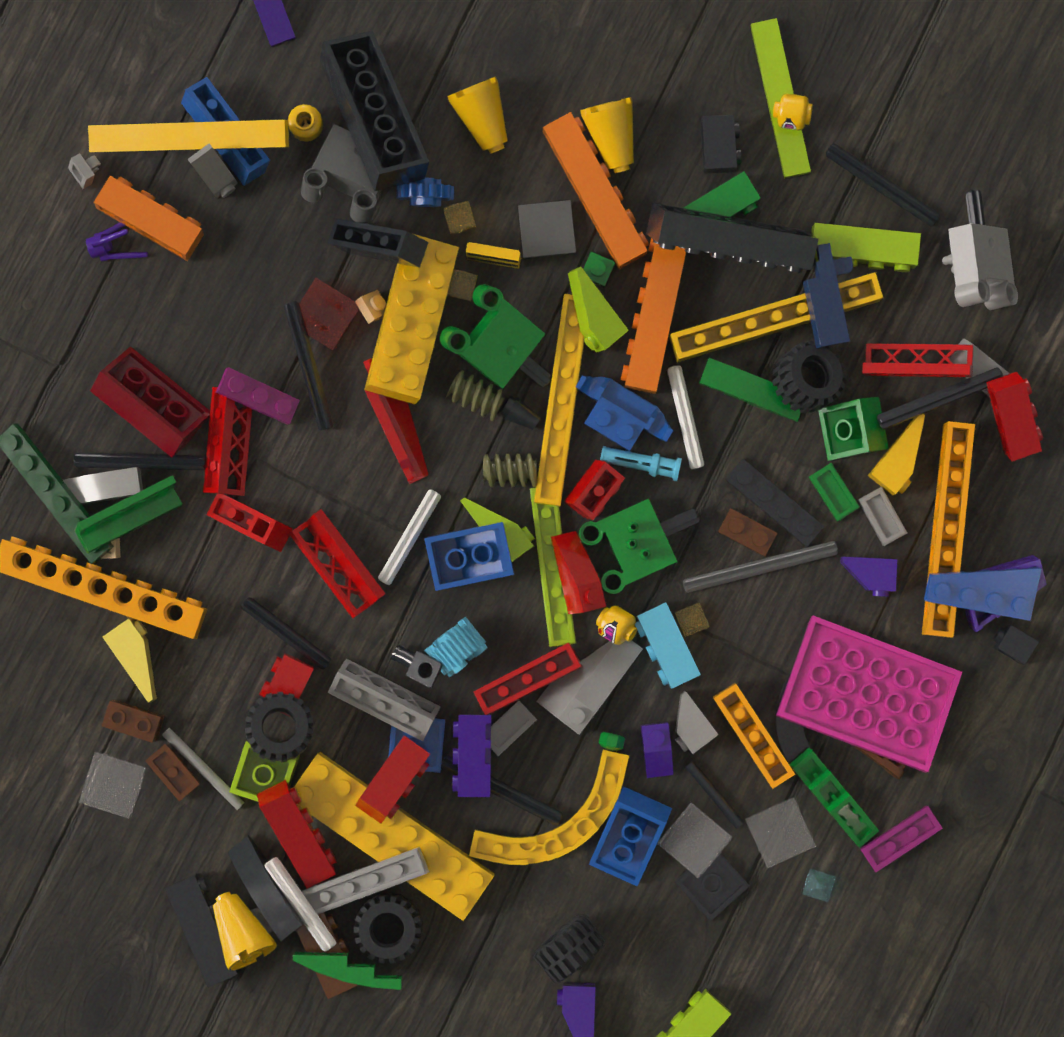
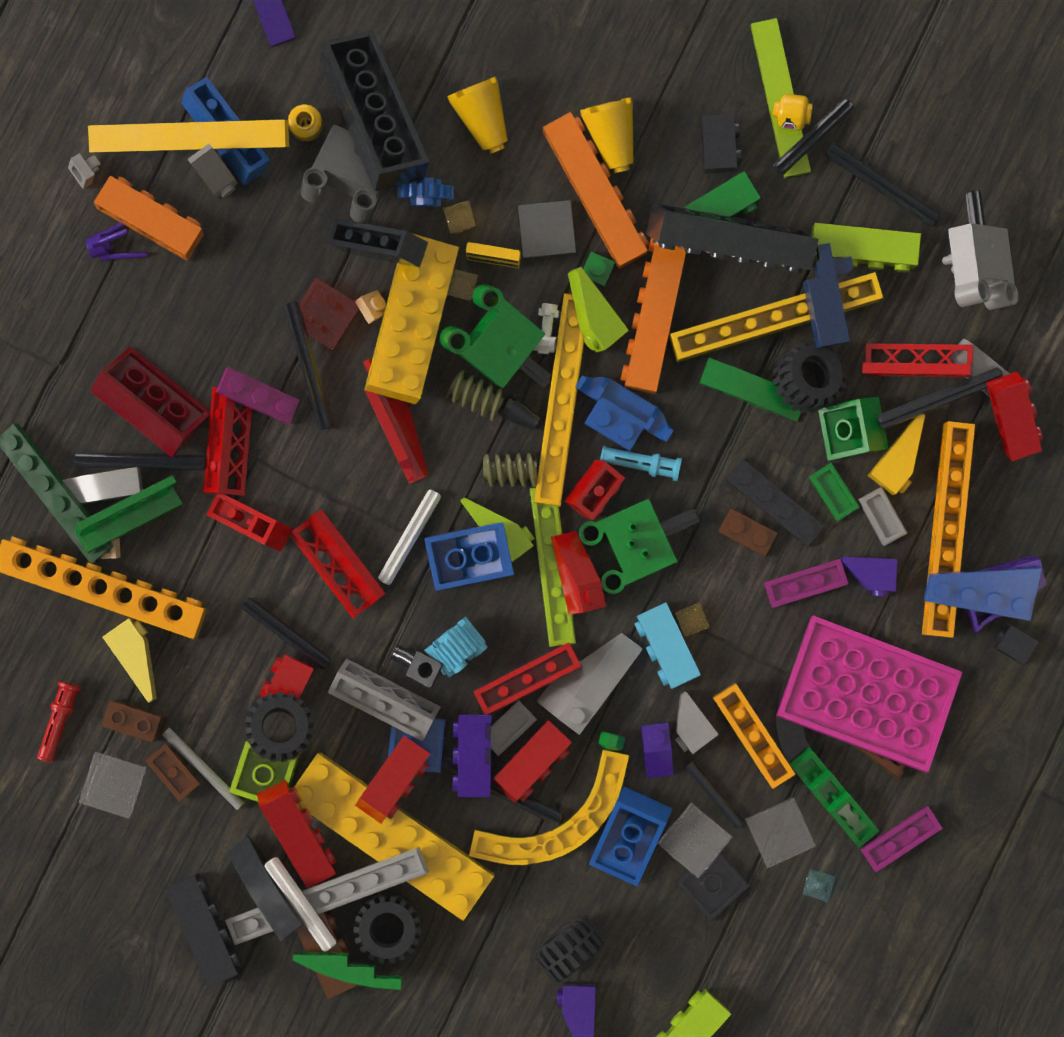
(61, 709): none -> red pin
(240, 932): yellow cone -> none
(532, 762): none -> red brick
(547, 343): none -> white bar
(616, 625): yellow head -> none
(685, 417): white axle -> none
(760, 566): dark grey axle -> none
(805, 583): none -> magenta plate
(812, 137): none -> black axle

